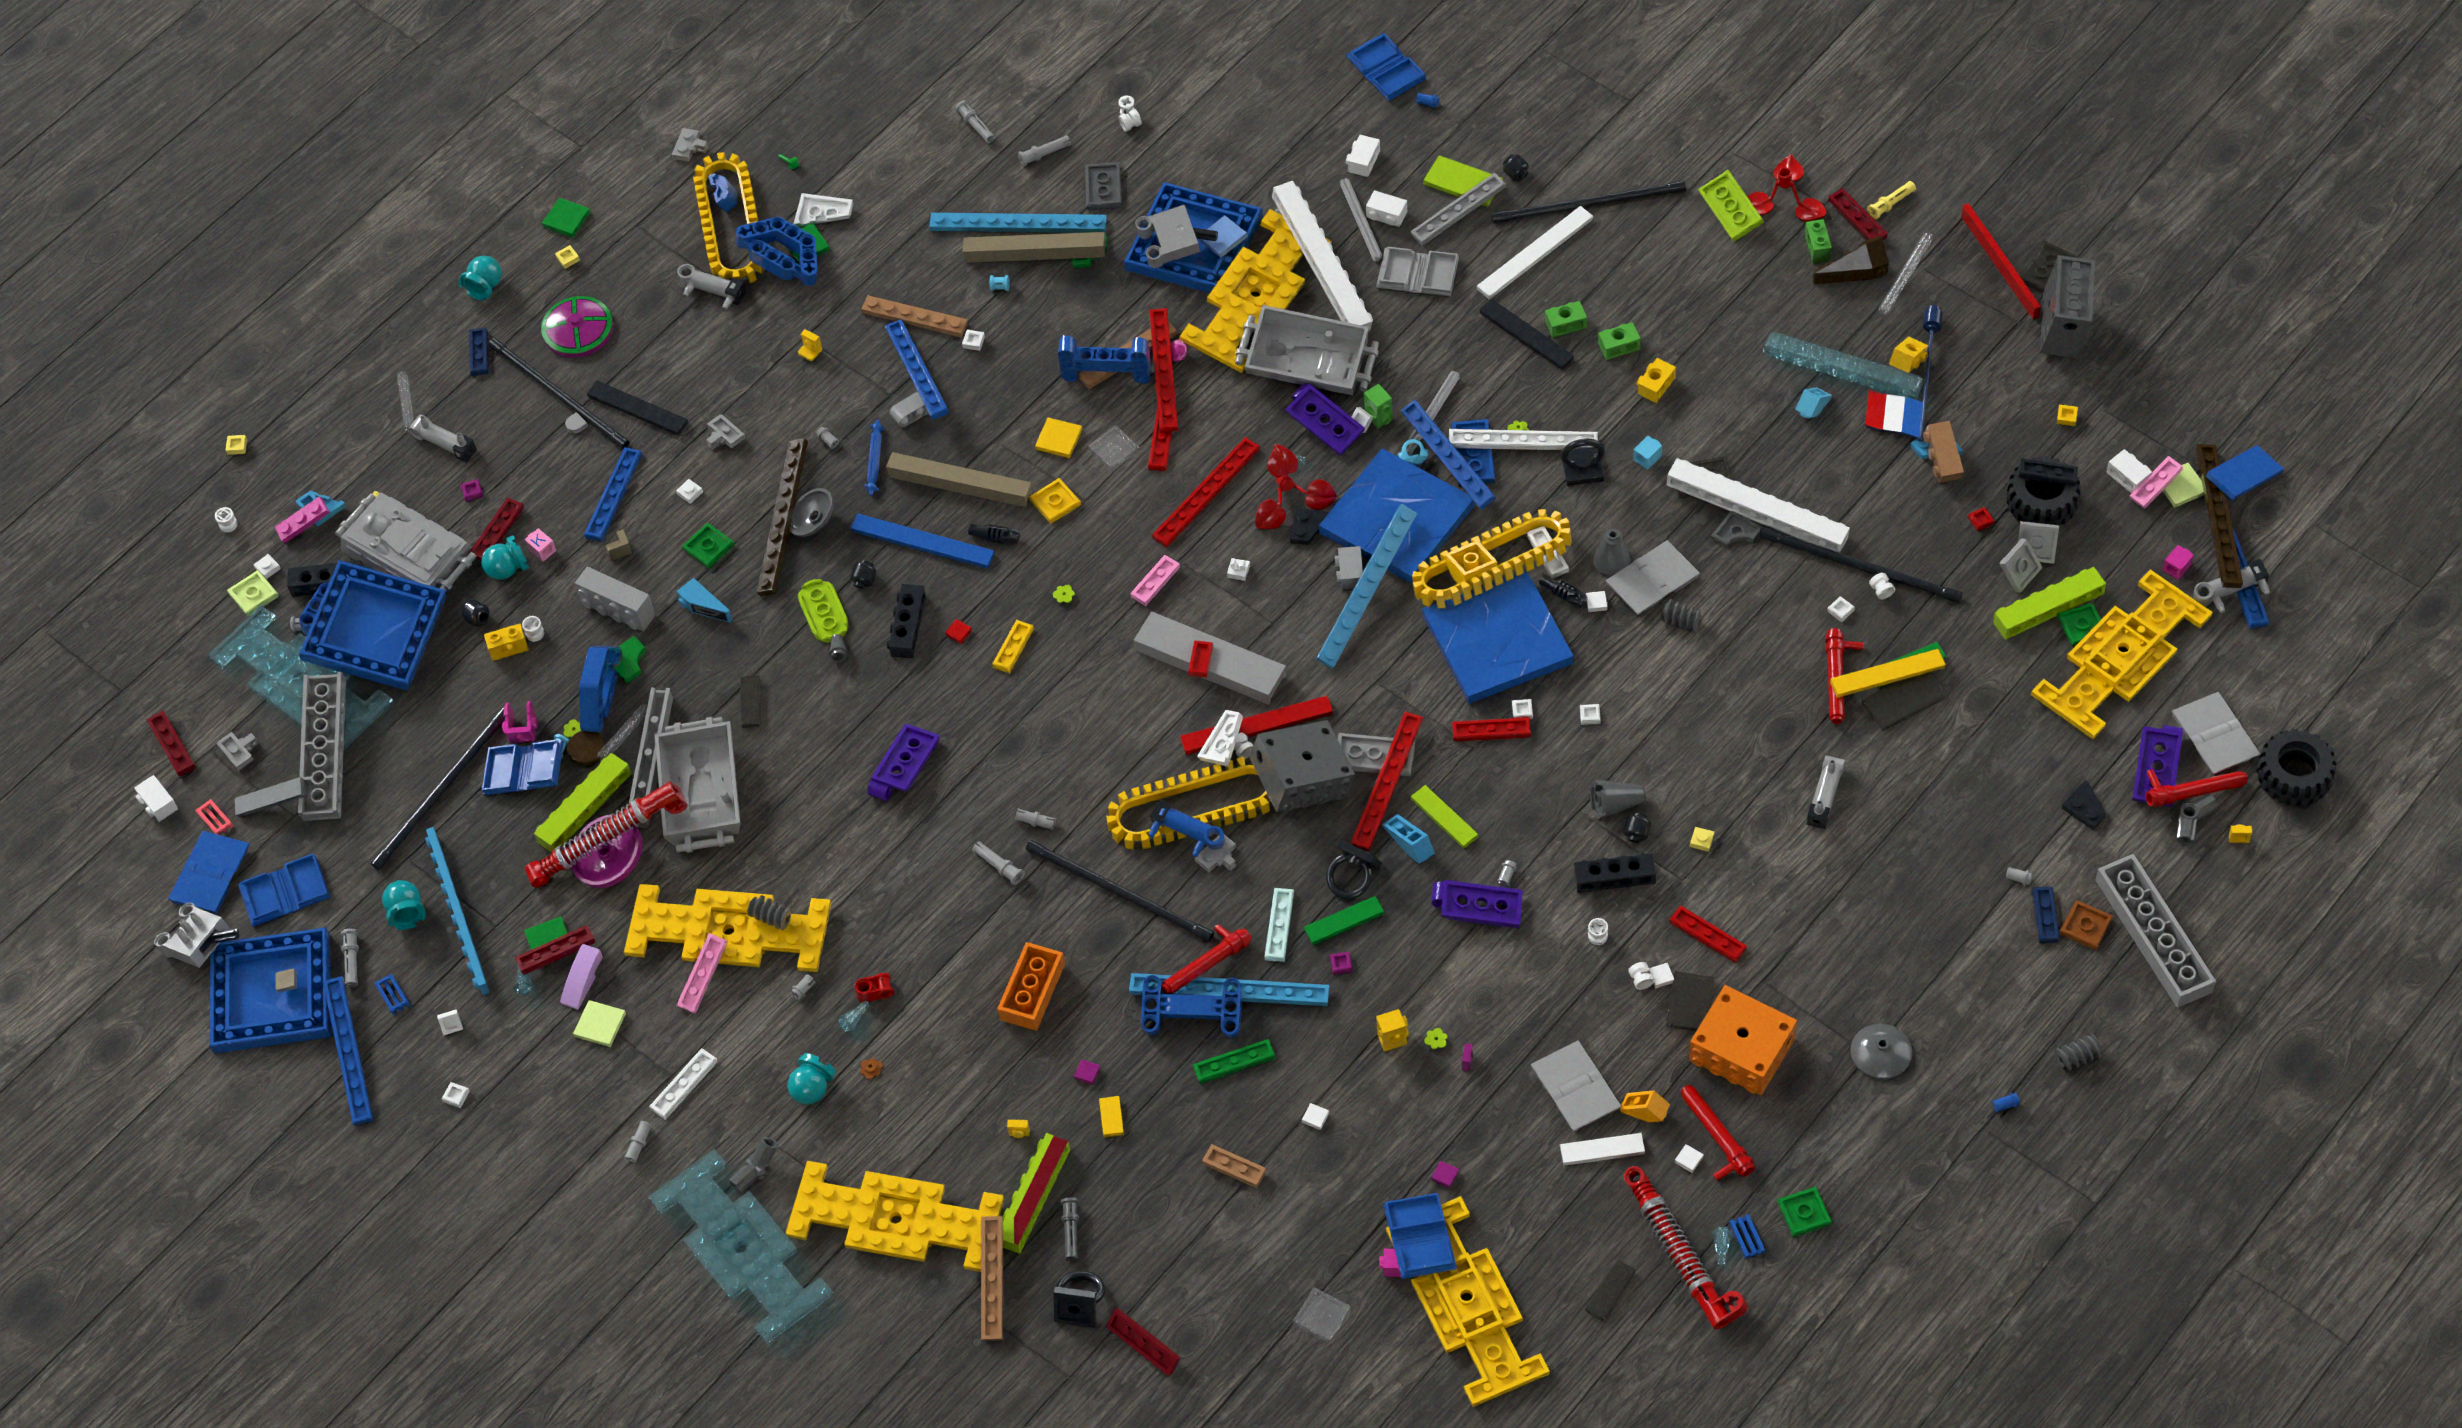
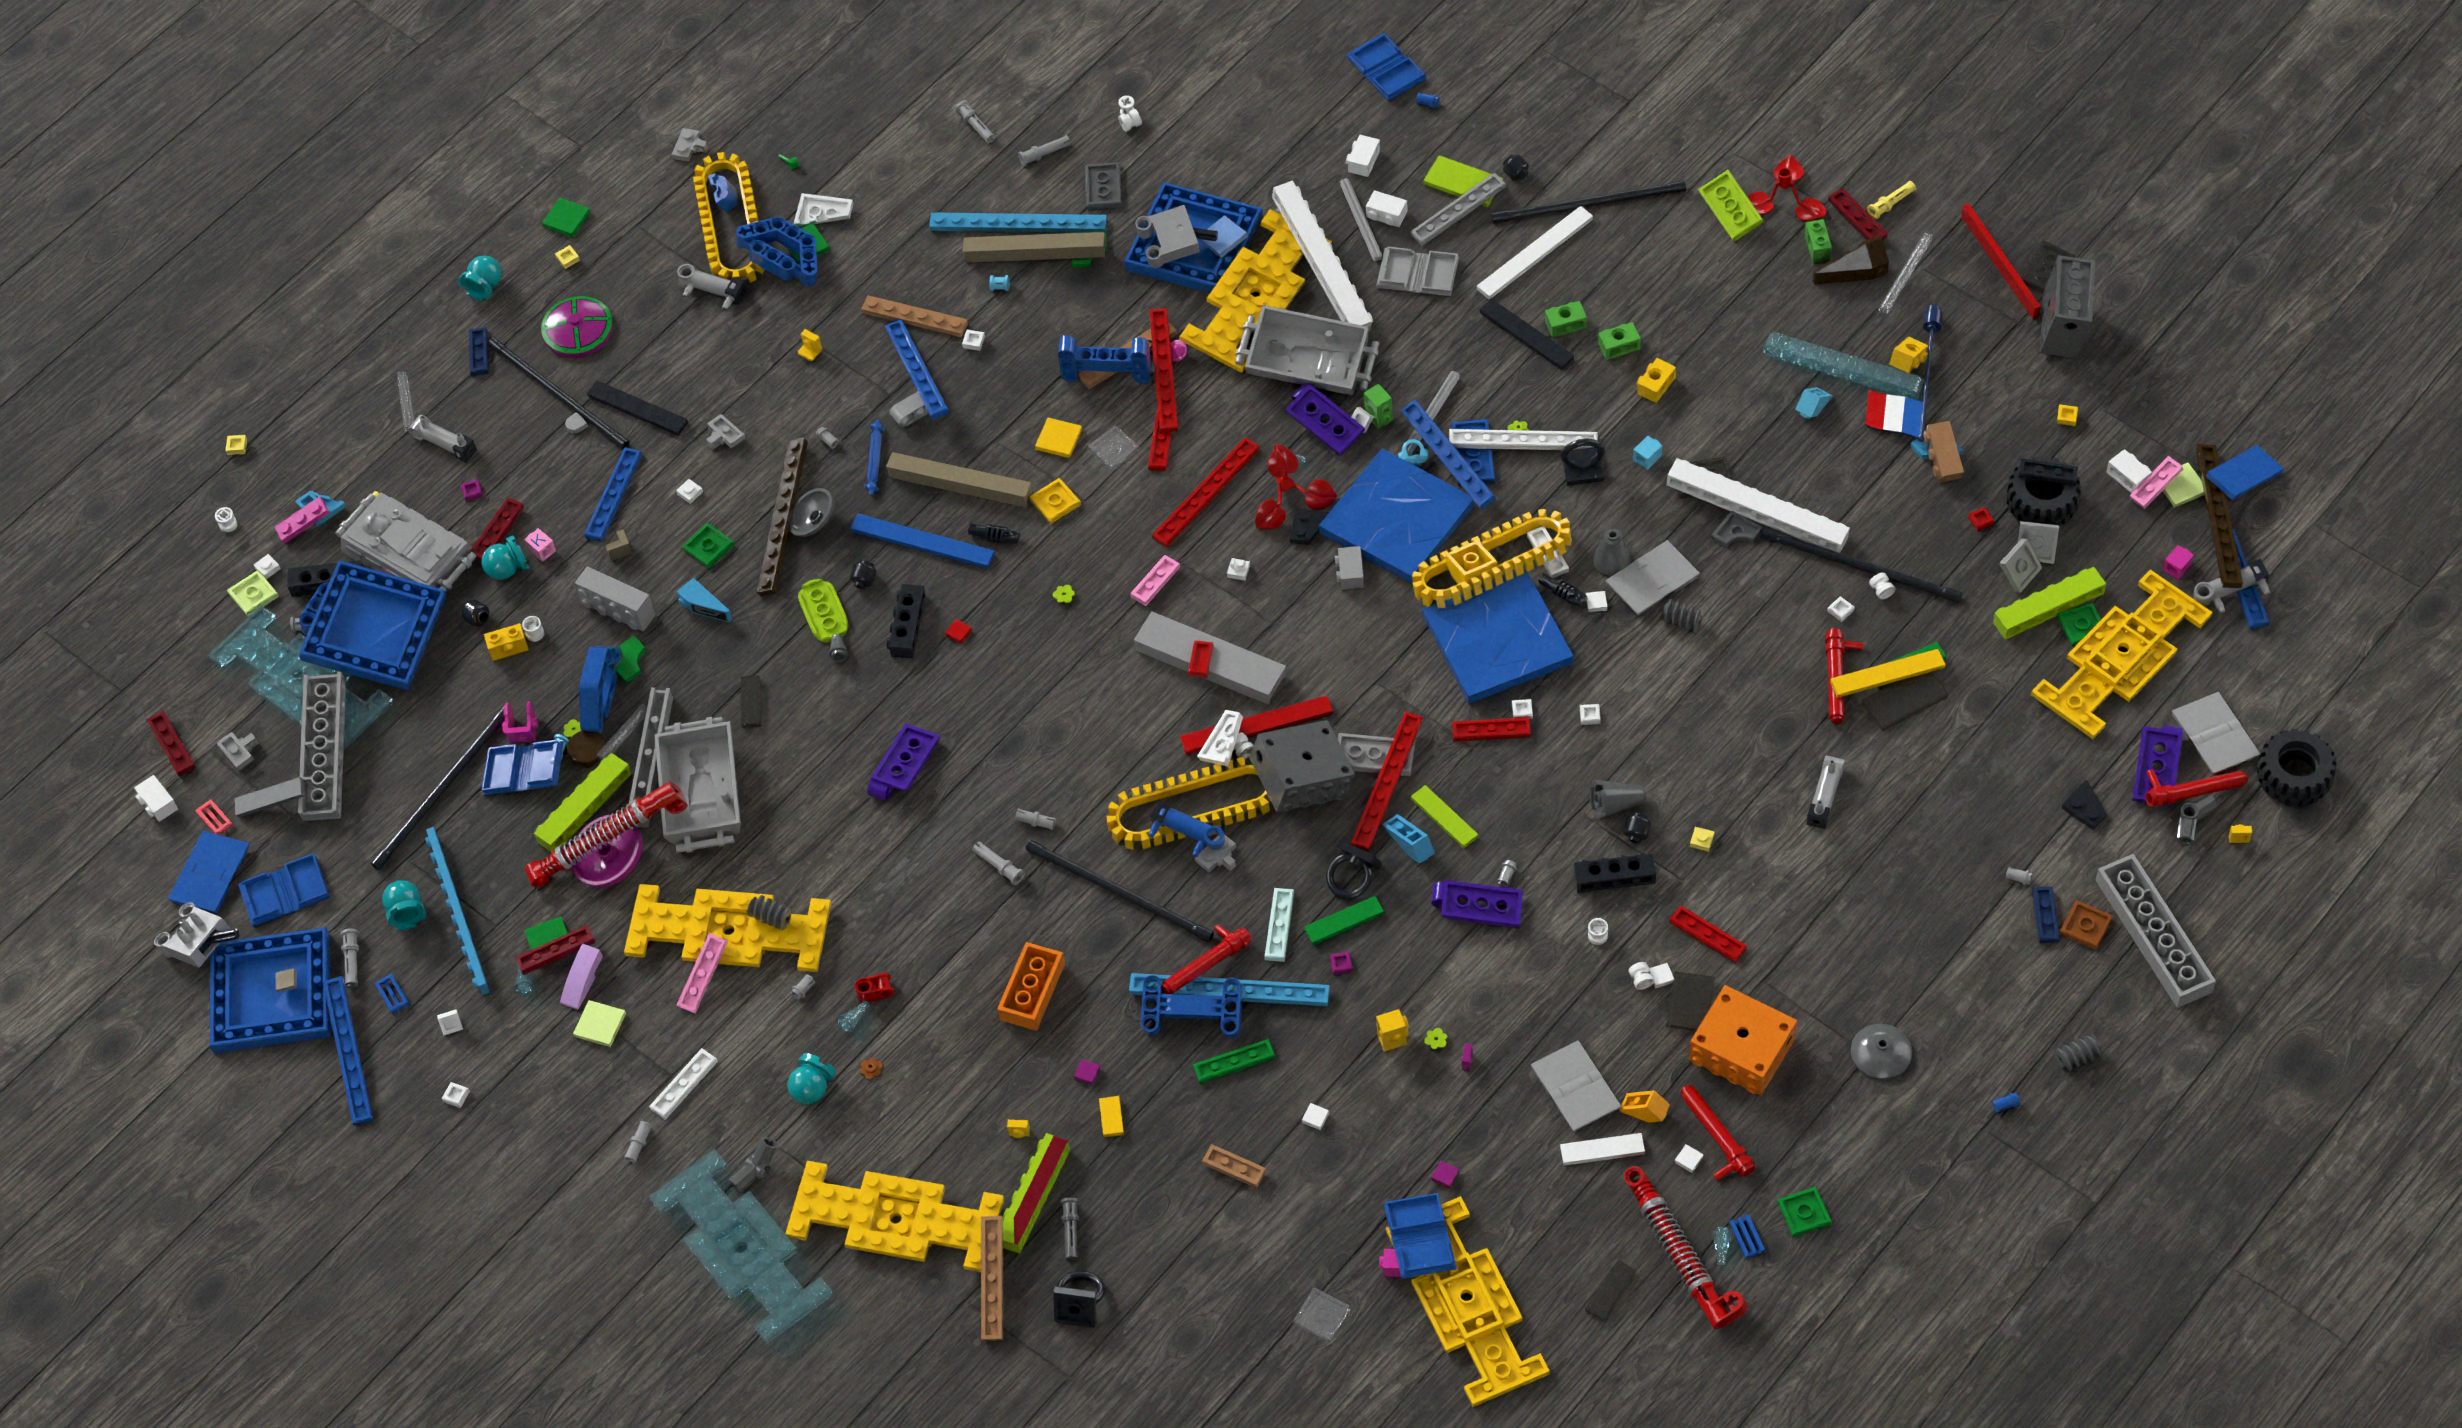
(1013, 646): yellow tile -> none
(1143, 1342): dark red plate -> none
(1366, 586): dark azure plate -> none

